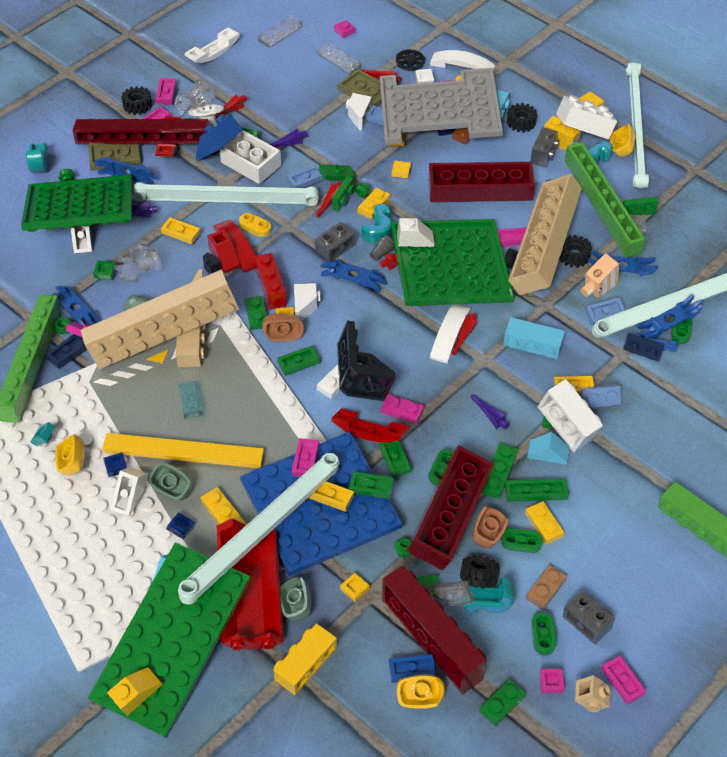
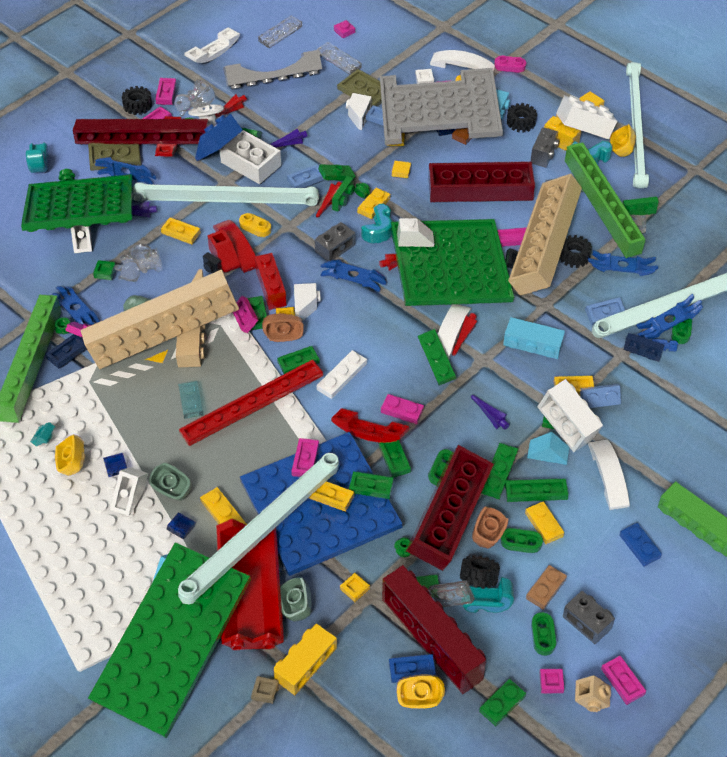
(134, 690): yellow slope -> none
(183, 450): yellow tile -> none
(237, 75): none -> light grey arch
(245, 315): none -> dark pink plate
(250, 402): none -> red tile
(265, 689): none -> dark tan tile
(364, 380): black bracket -> none
(377, 74): red piece -> none
(383, 246): dark grey cone -> none
(410, 60): black wheel -> none
(436, 357): none -> green plate
(510, 64): none -> dark pink plate
(601, 277): light nougat torso -> none
(611, 474): none -> white slope
(640, 544): none -> blue plate

